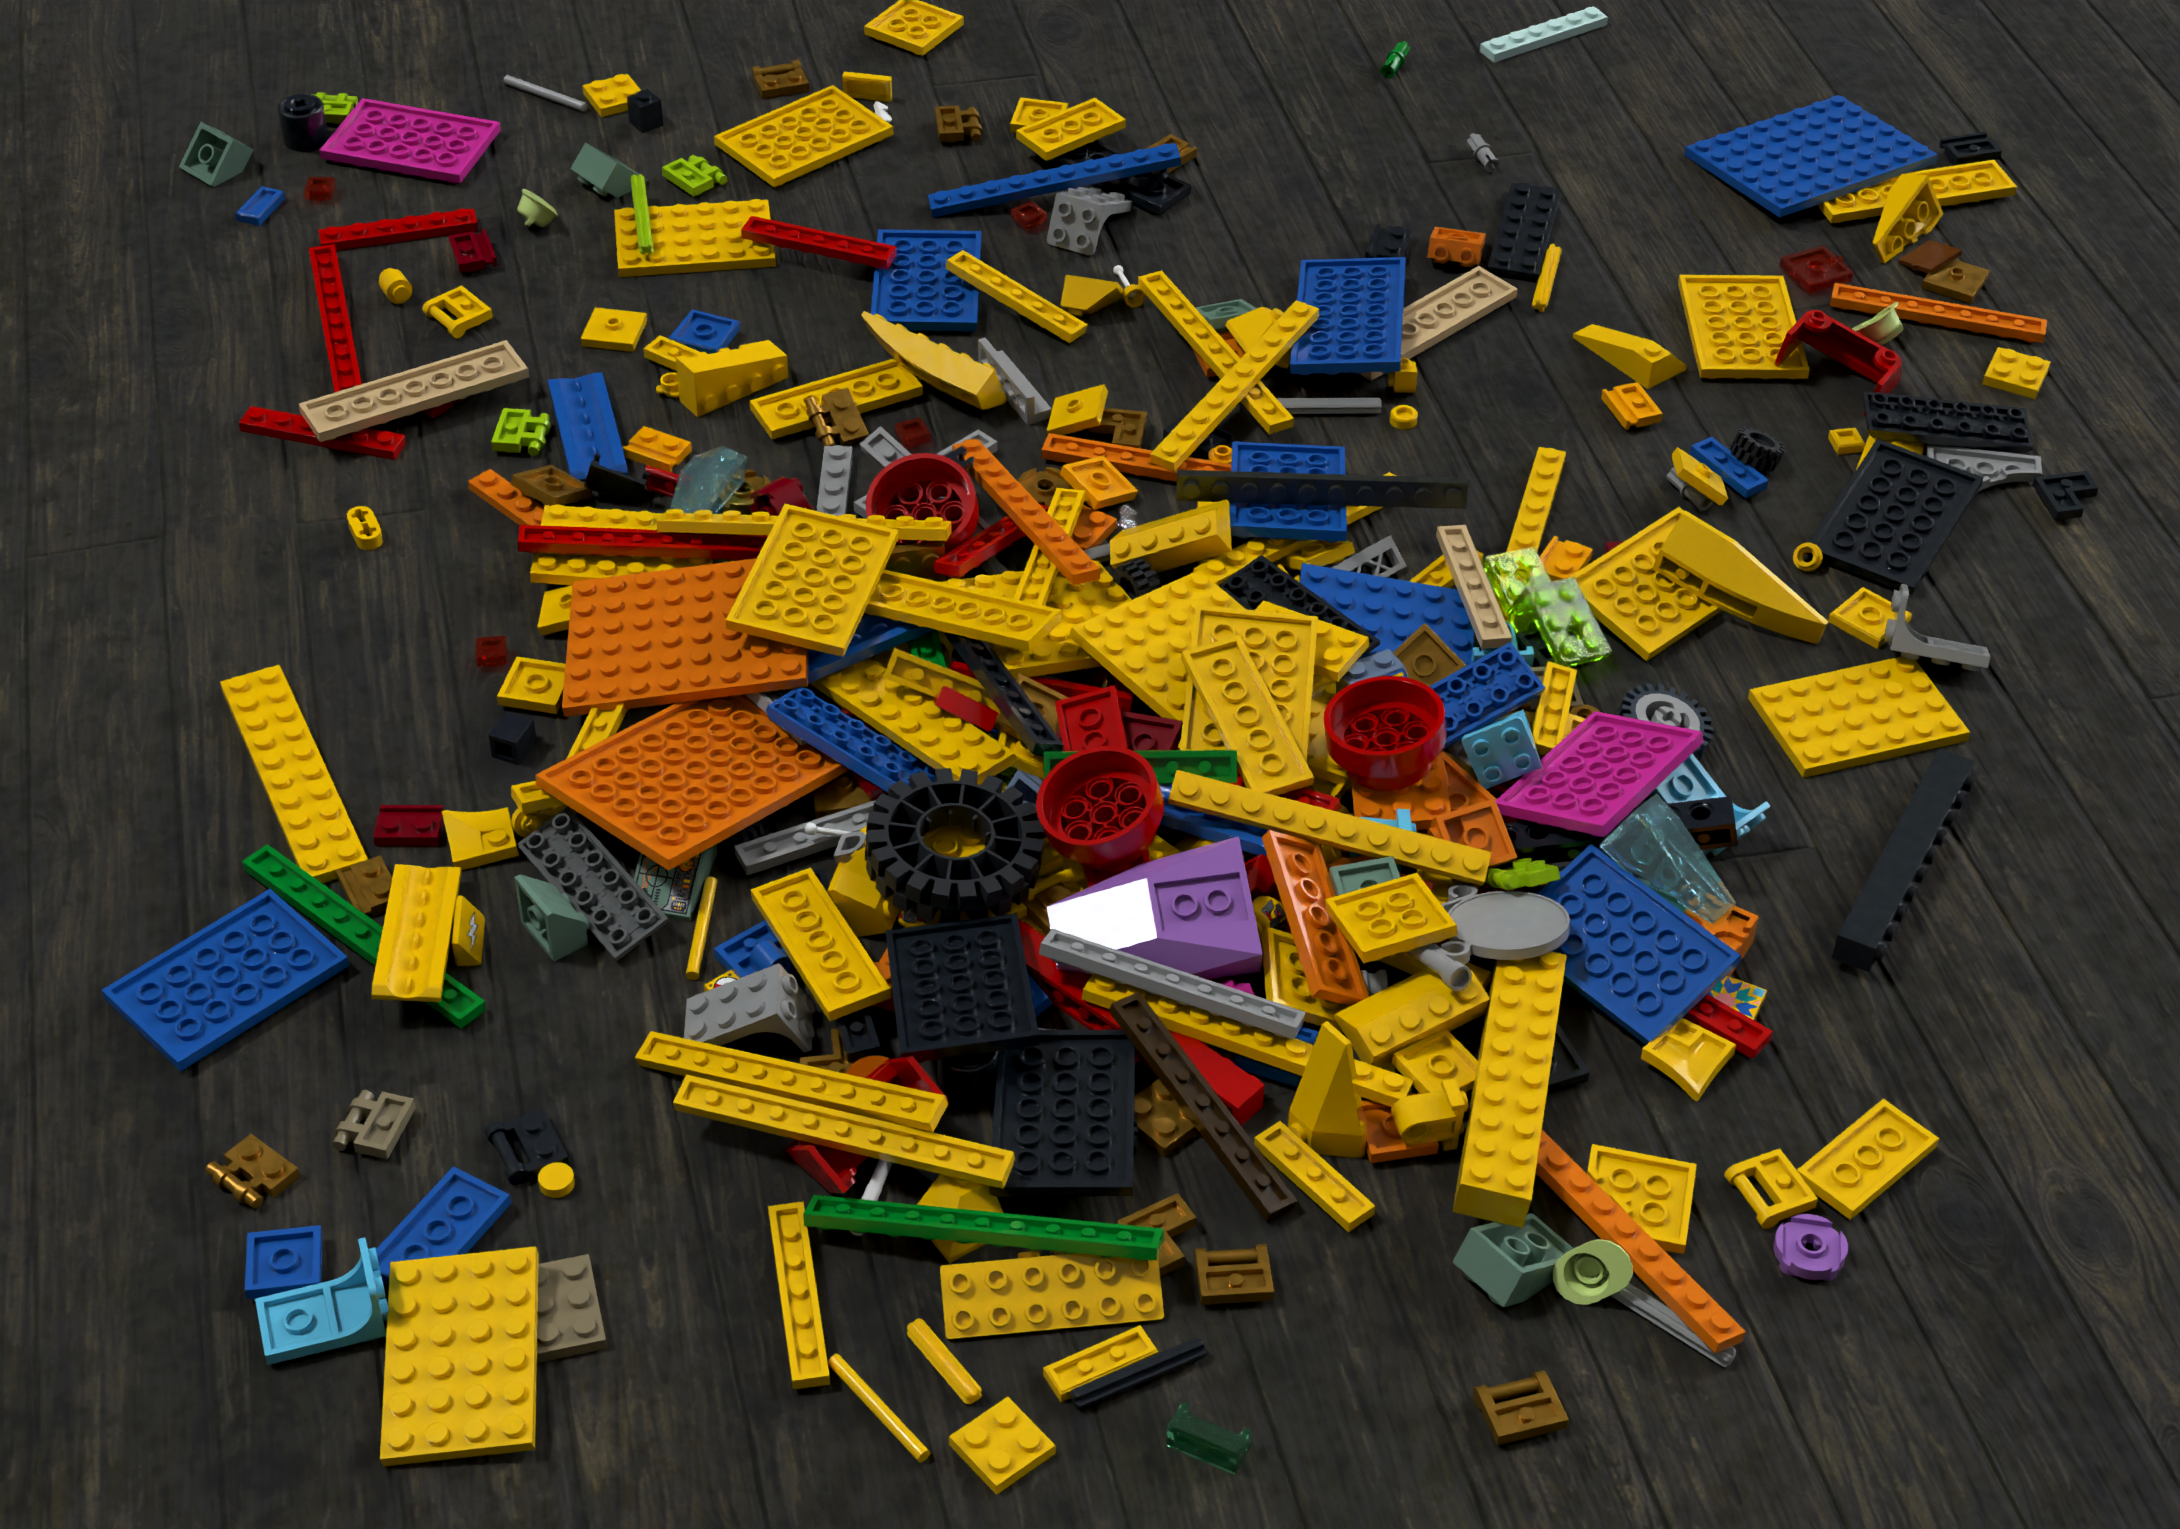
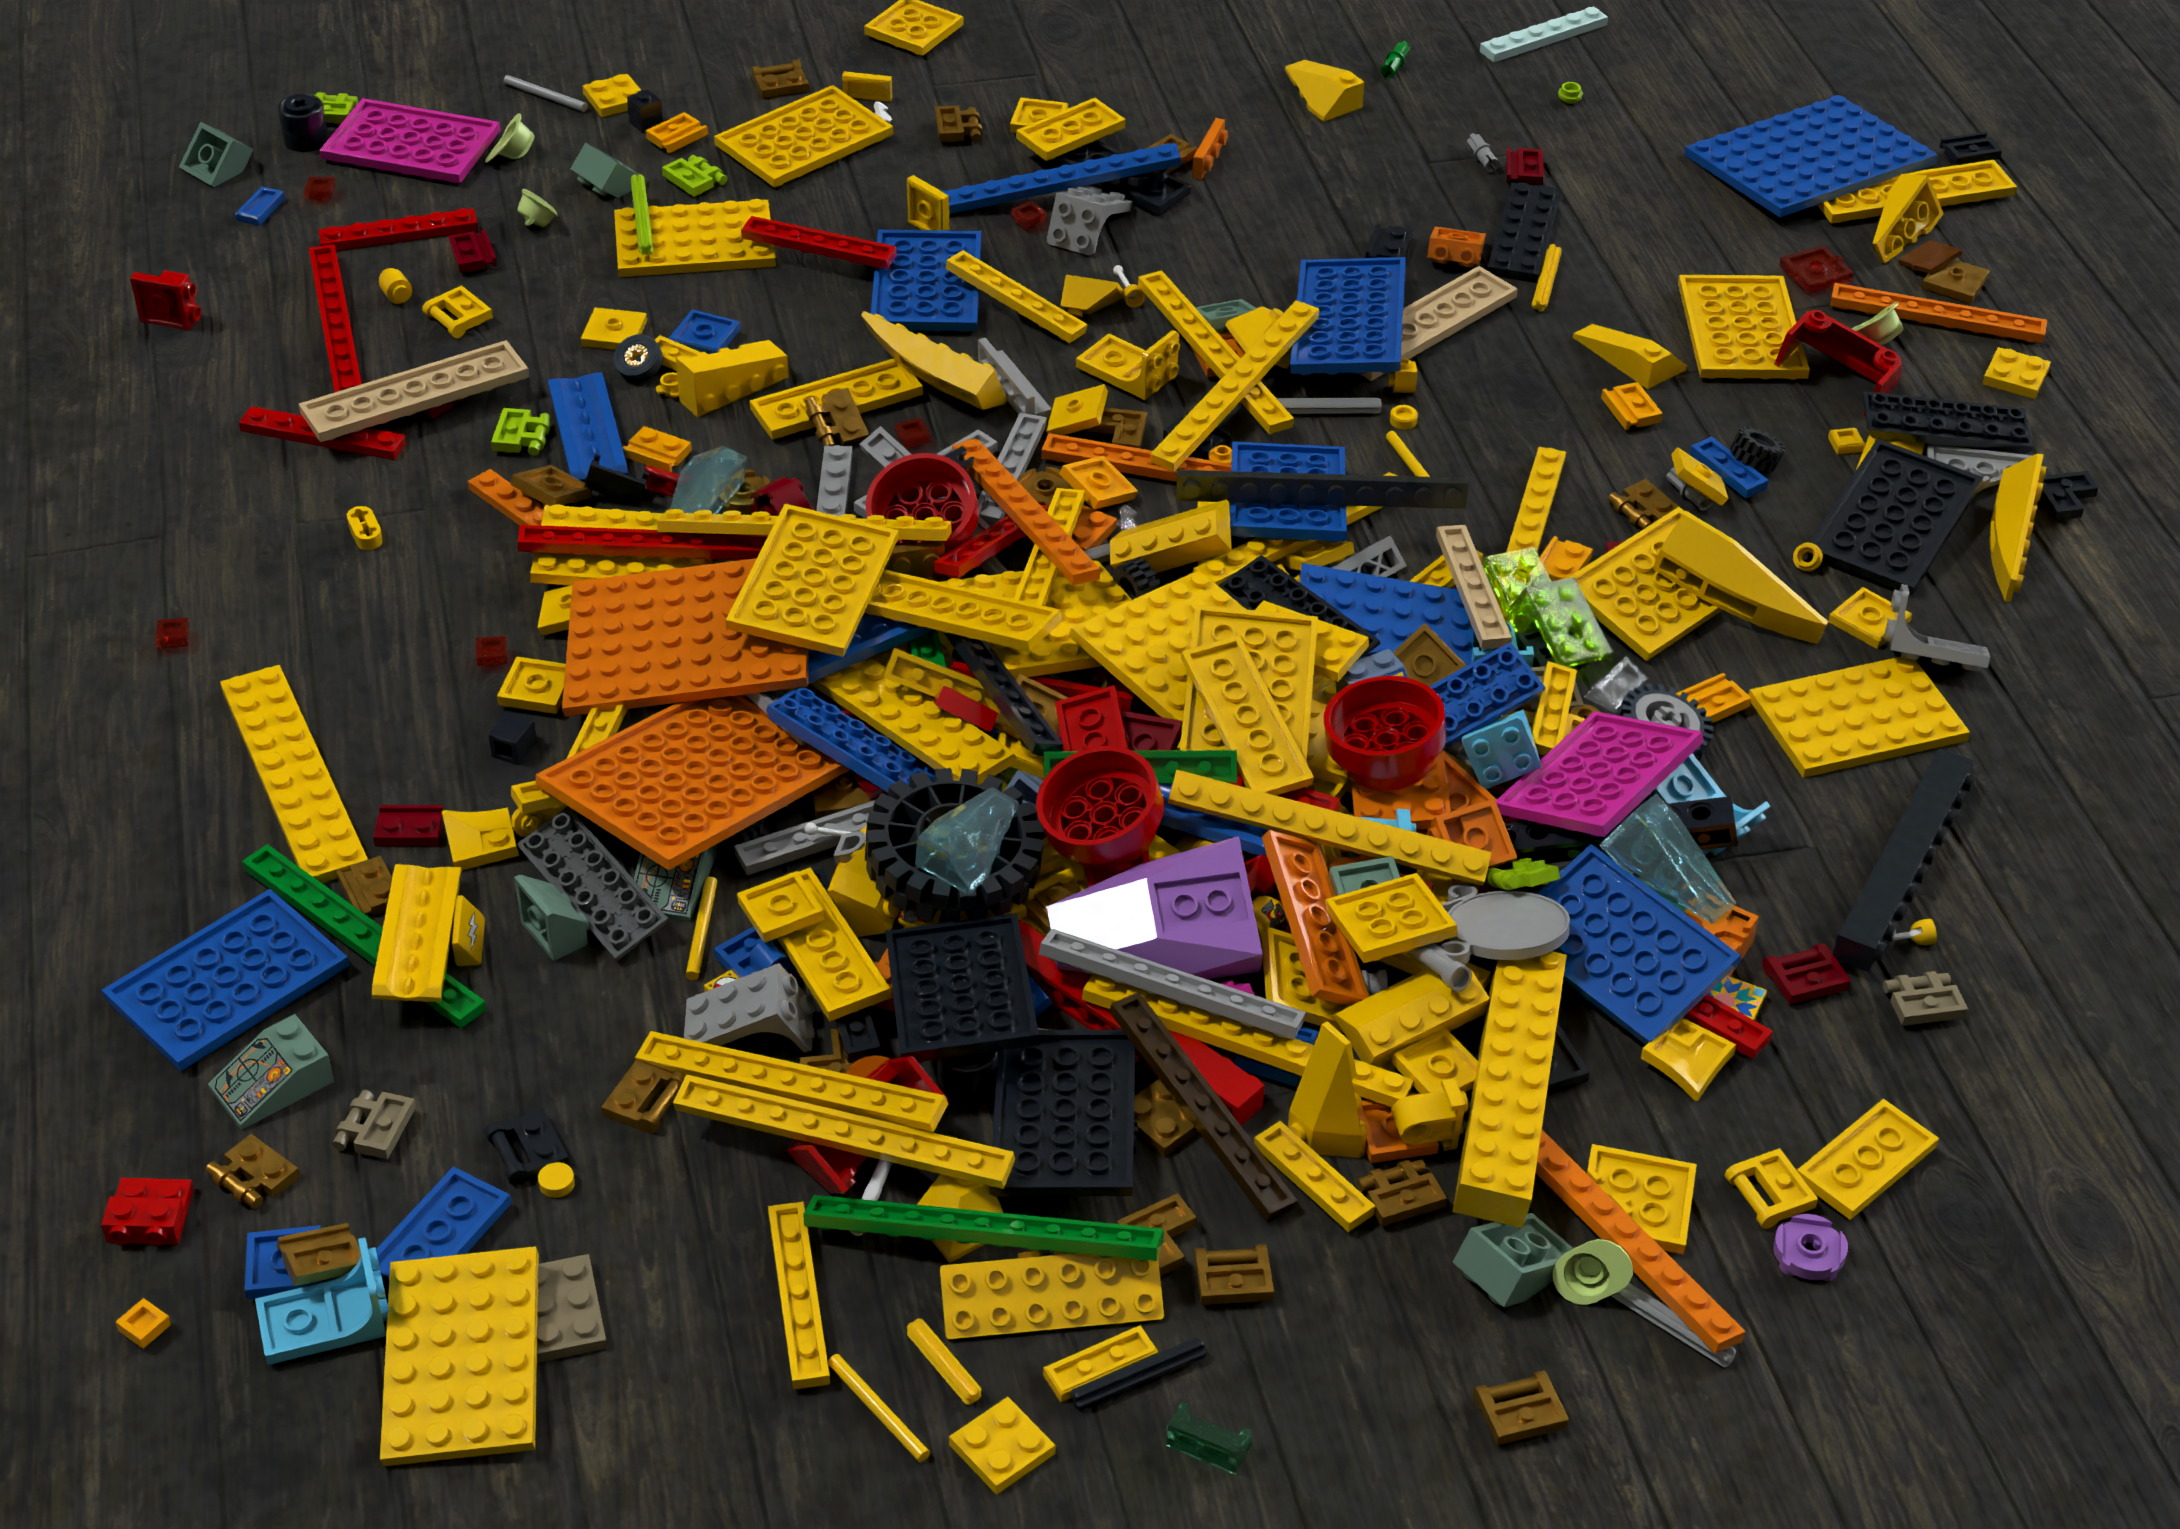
(143, 1323): none -> light orange plate
(147, 1211): none -> red plate
(166, 299): none -> red plate
(172, 633): none -> clear red plate
(272, 1073): none -> sand green slope
(319, 1253): none -> pearl gold plate
(514, 141): none -> yellowish green piece
(626, 354): none -> black bush
(636, 1093): none -> pearl gold plate
(676, 132): none -> light orange plate
(780, 906): none -> yellow plate
(927, 205): none -> yellow tile
(966, 840): none -> clear light blue wedge
(1015, 458): none -> light grey plate
(1130, 366): none -> yellow bracket
(1209, 148): none -> orange plate
(1326, 88): none -> yellow wedge
(1403, 1199): none -> pearl gold plate
(1406, 455): none -> yellow bar
(1525, 166): none -> dark red plate
(1570, 92): none -> lime plate
(1615, 685): none -> clear slope
(1648, 500): none -> pearl gold plate
(1718, 697): none -> light orange plate
(1809, 980): none -> dark red plate
(1921, 932): none -> yellow hinge
(1925, 998): none -> dark tan plate
(2012, 521): none -> yellow wedge

